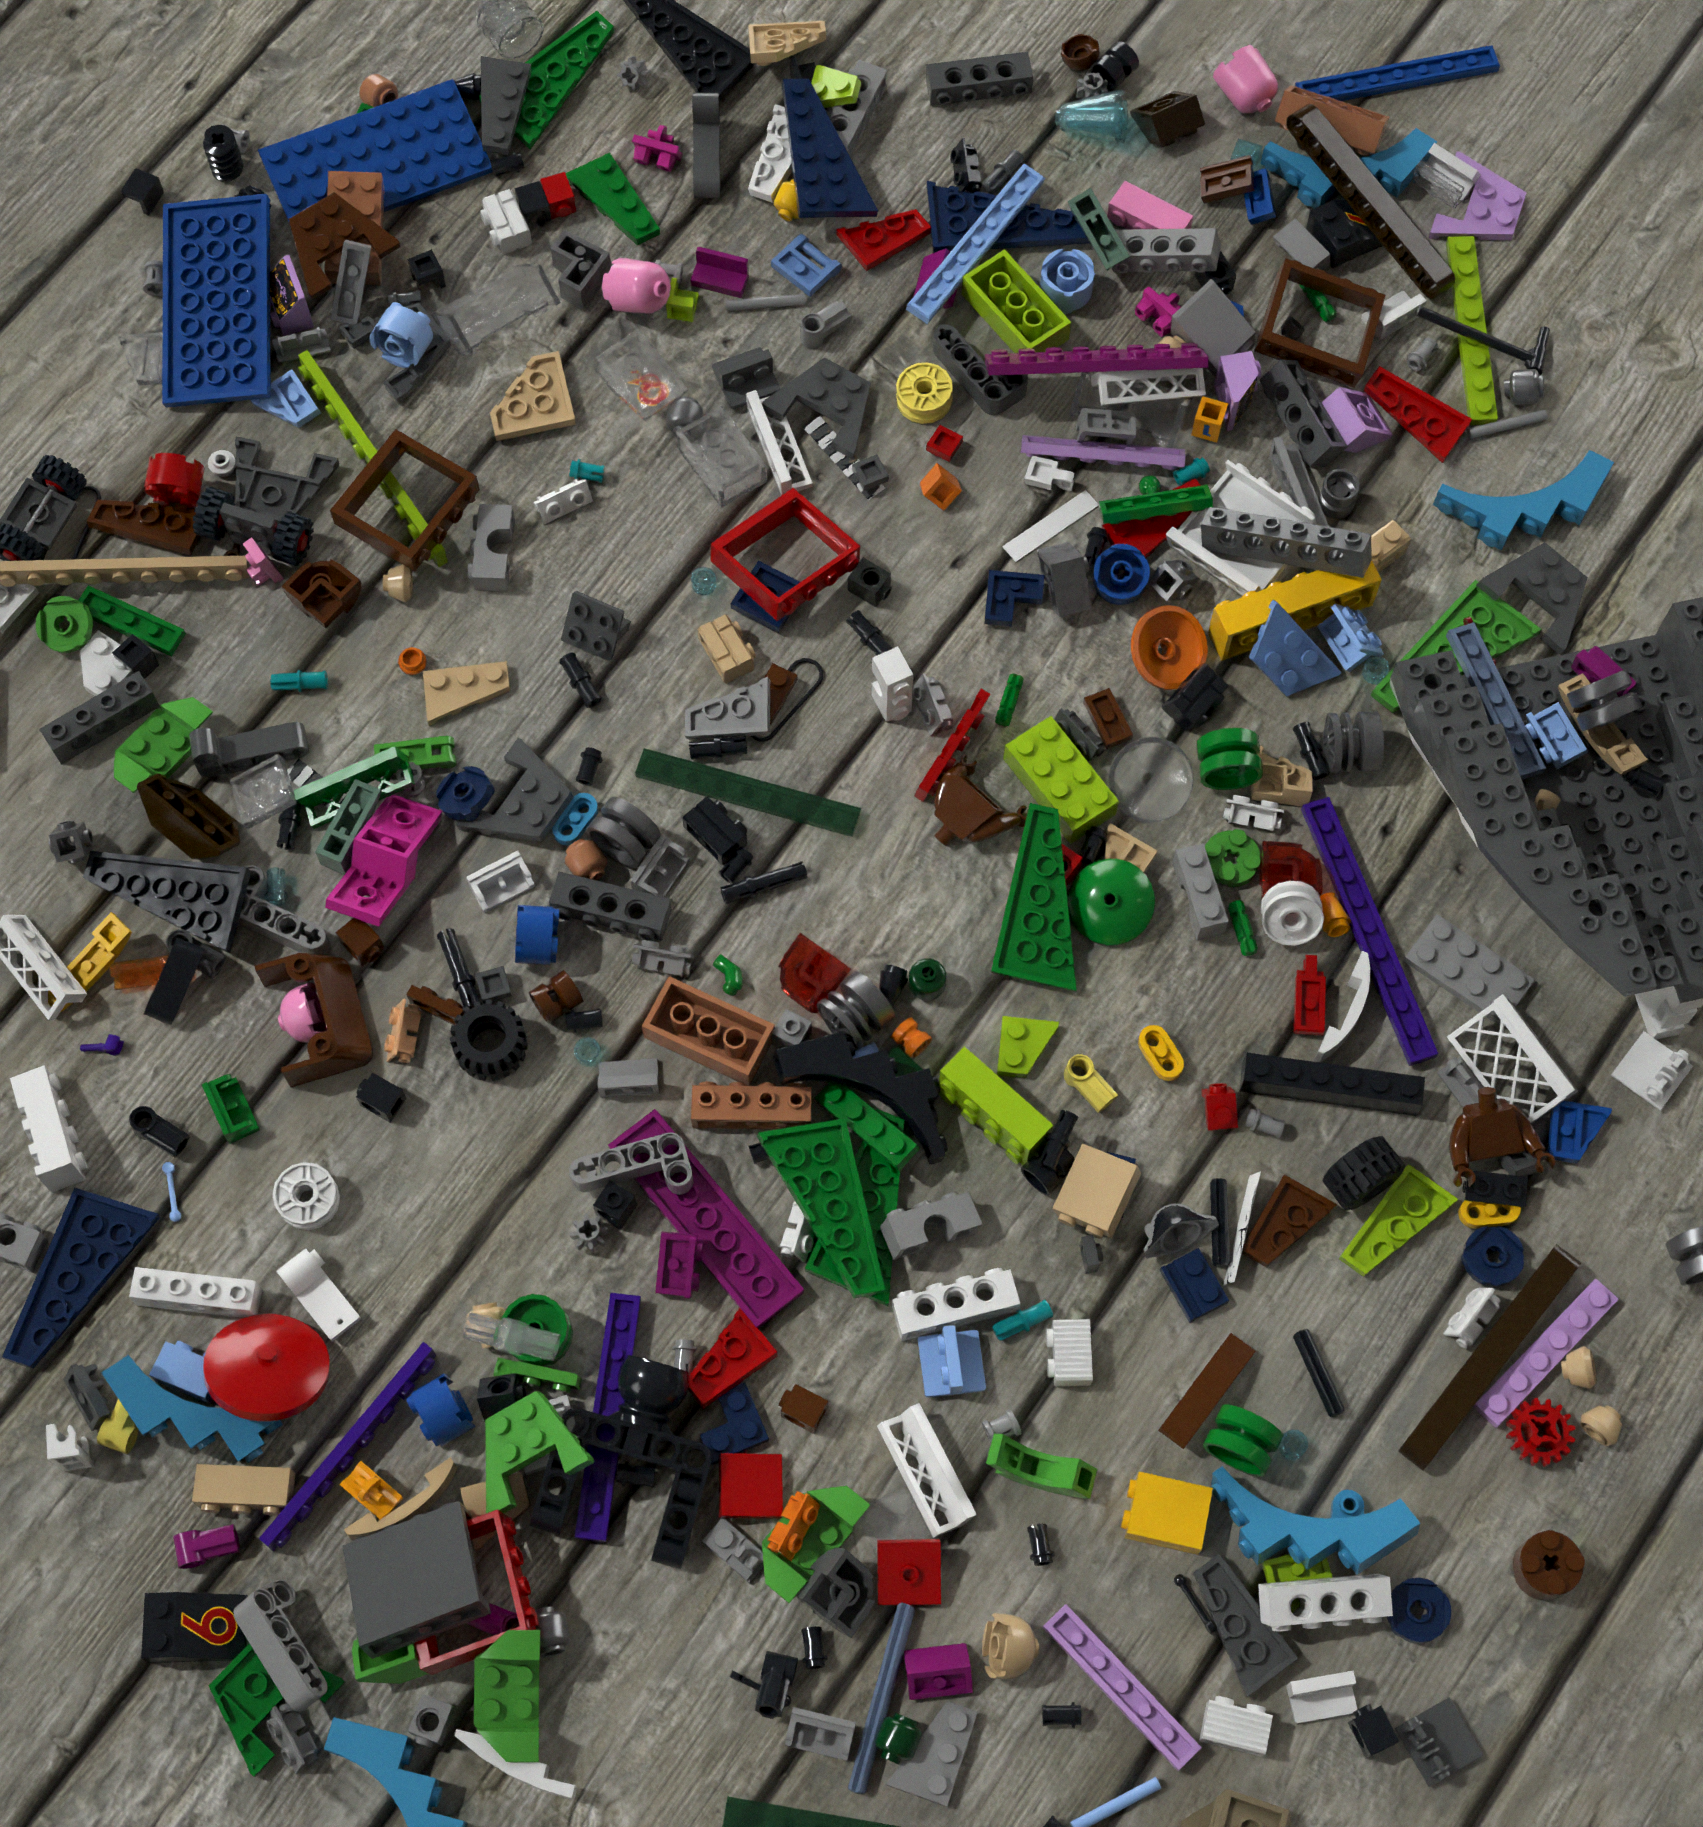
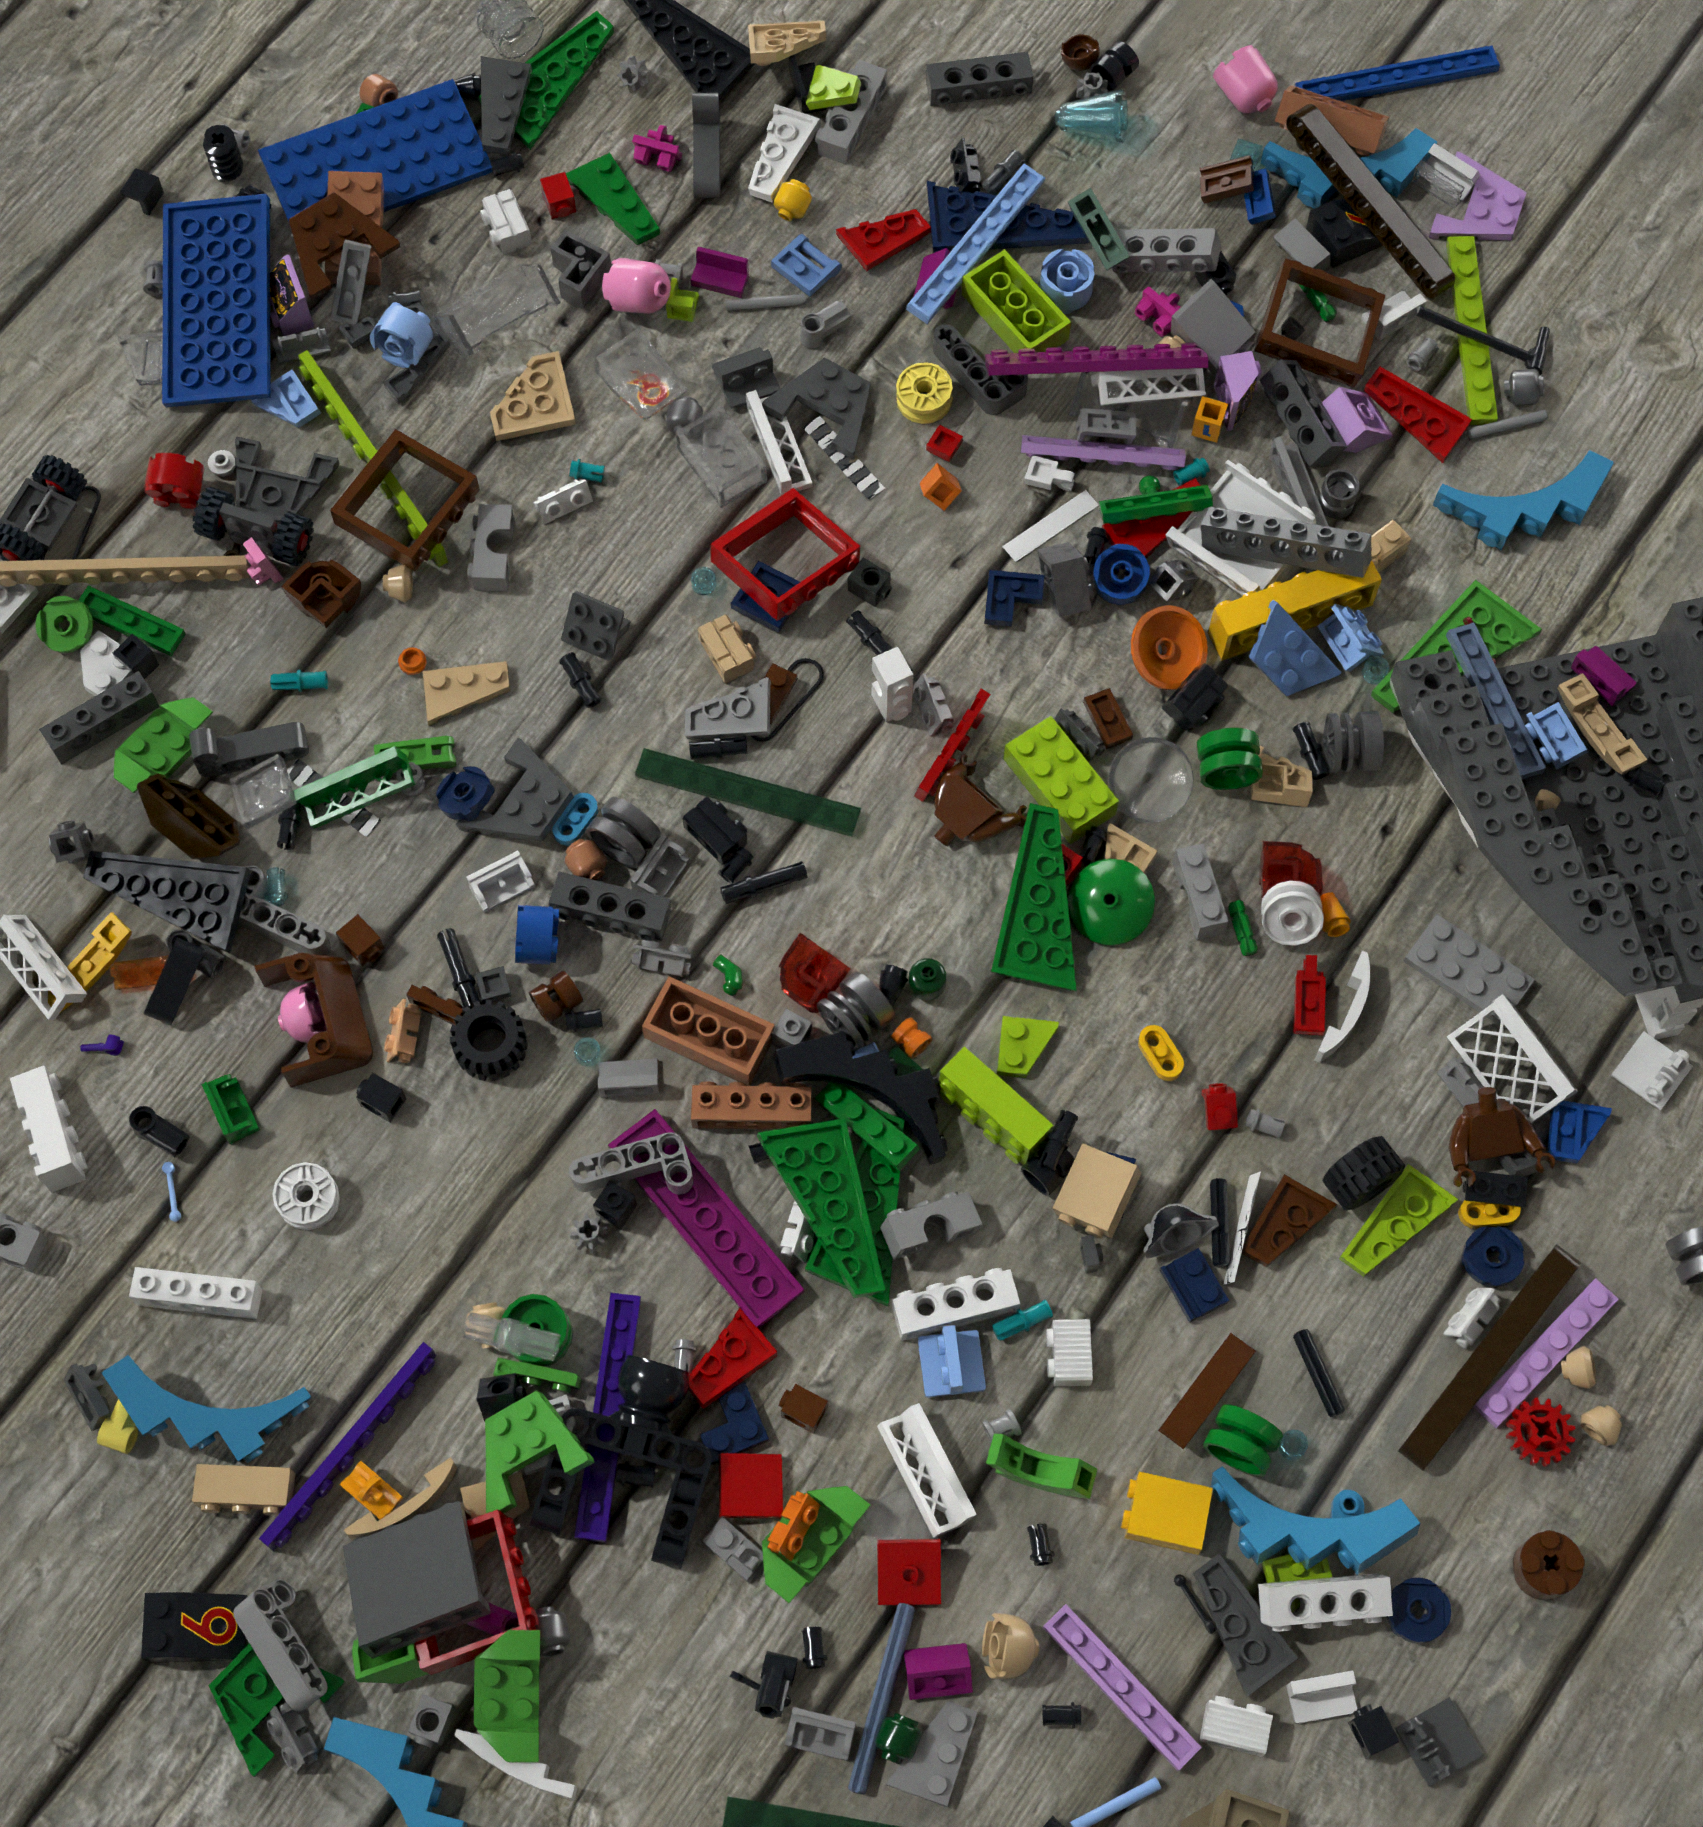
(64, 1450): white hinge -> none
(82, 1256): dark blue wing -> none
(148, 523): reddish brown wing -> none
(181, 1370): light blue brick -> none
(196, 1546): magenta piece -> none
(266, 1367): red dish -> none
(318, 1293): white door -> none
(354, 812): sand green slope -> none
(383, 859): dark pink bracket -> none
(426, 268): black panel -> none
(441, 1410): blue brick -> none
(532, 200): black panel -> none
(590, 759): black pin -> none
(677, 1264): magenta bracket -> none
(821, 166): dark blue wing -> none
(839, 1590): dark grey brick -> none
(870, 472): dark grey plate -> none
(1009, 700): green axle -> none
(1091, 1085): light yellow piece -> none
(1141, 210): bright pink brick -> none
(1169, 117): dark brown slope -> none
(1243, 847): bright green plate -> none
(1264, 814): white hinge -> none
(1332, 1084): black brick -> none
(1369, 931): dark purple plate -> none
(1548, 582): dark grey wing -> none
(1604, 700): flat silver wheel -> none

